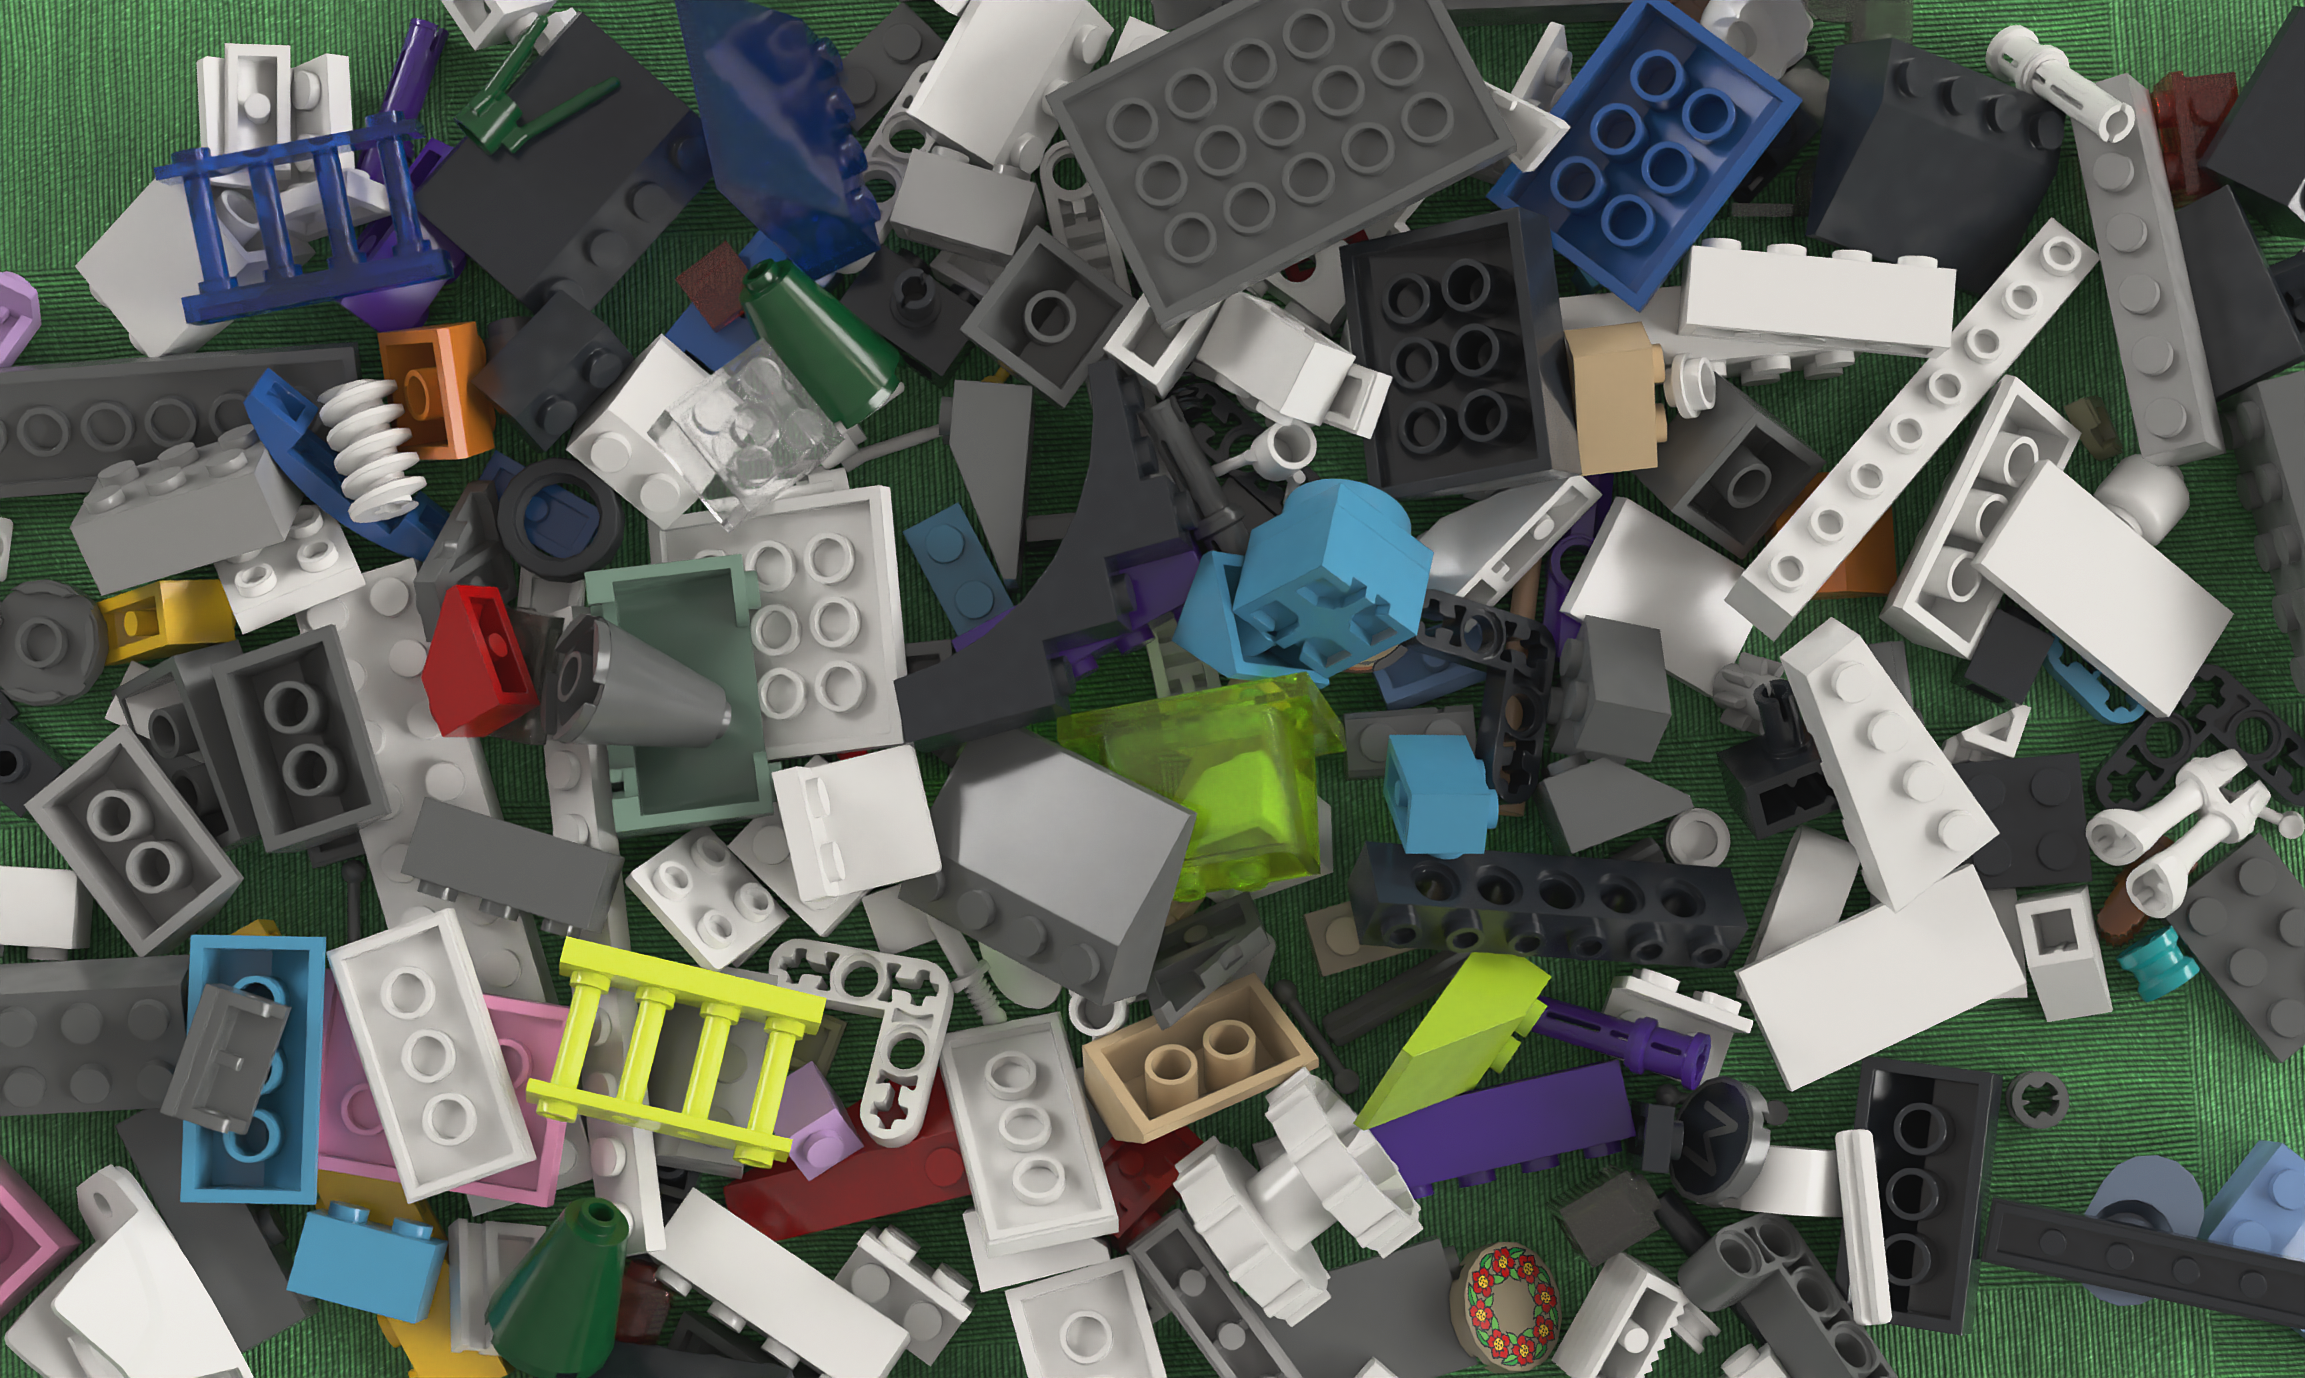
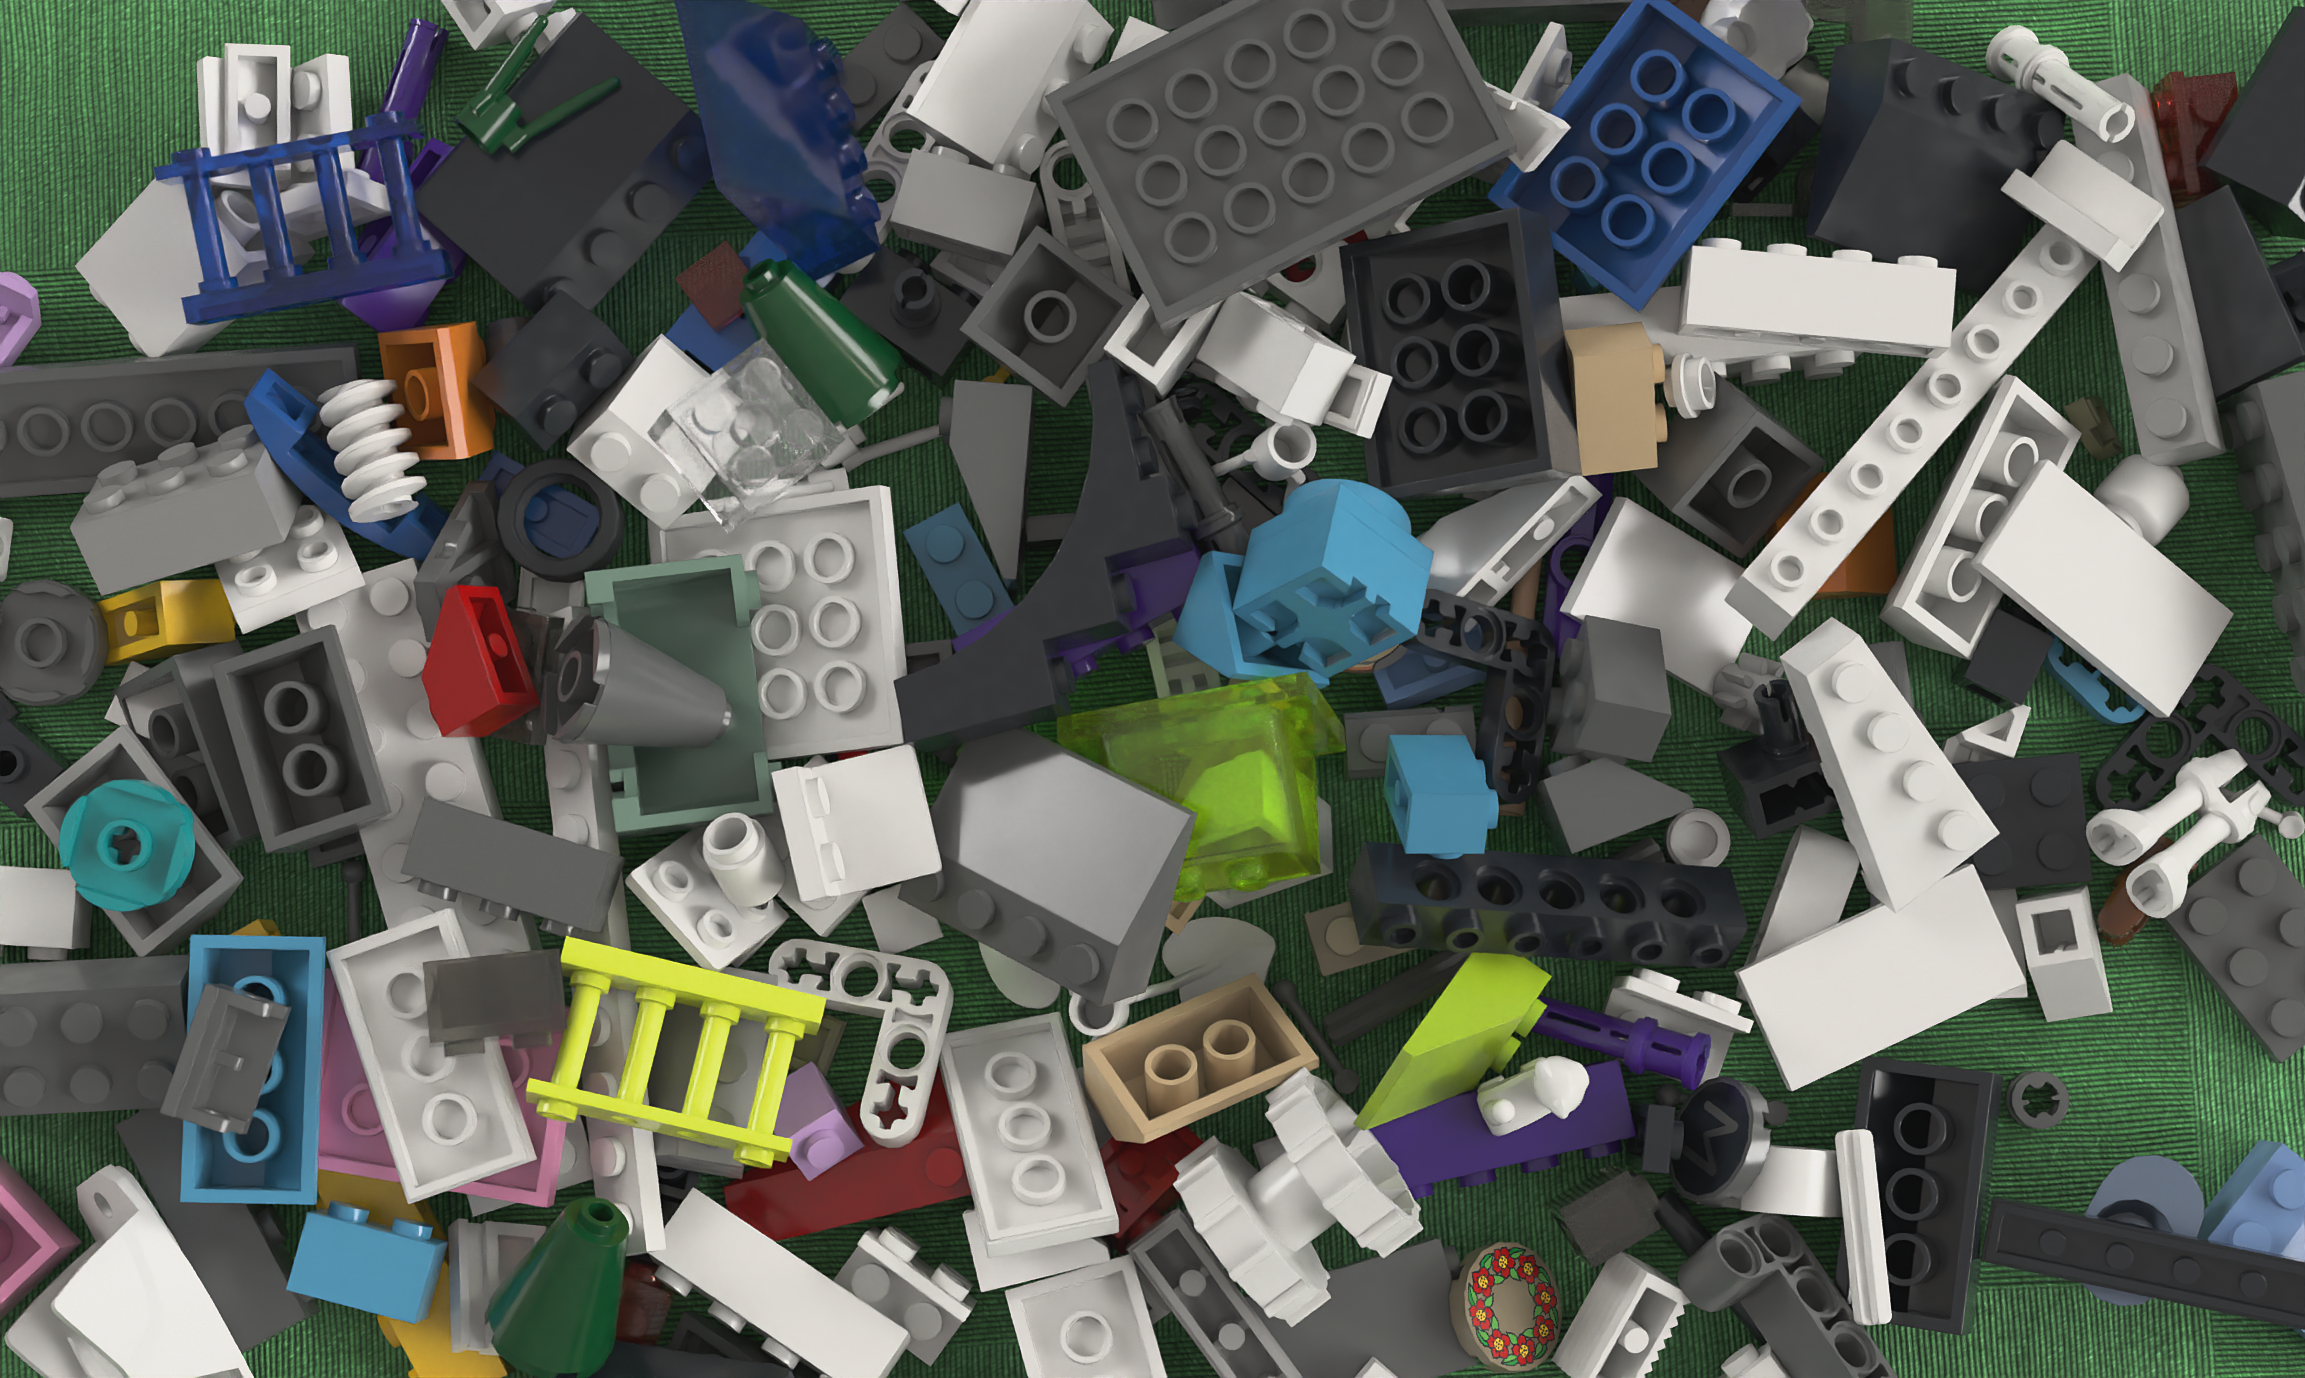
(96, 865): none -> teal plate
(494, 1000): none -> clear smoke brick
(743, 860): none -> white brick
(969, 972): white piece -> none
(1202, 955): dark grey wing -> none
(1540, 1088): none -> white animal
(1694, 1327): white bush -> none
(2086, 204): none -> white panel
(2157, 963): teal wheel -> none

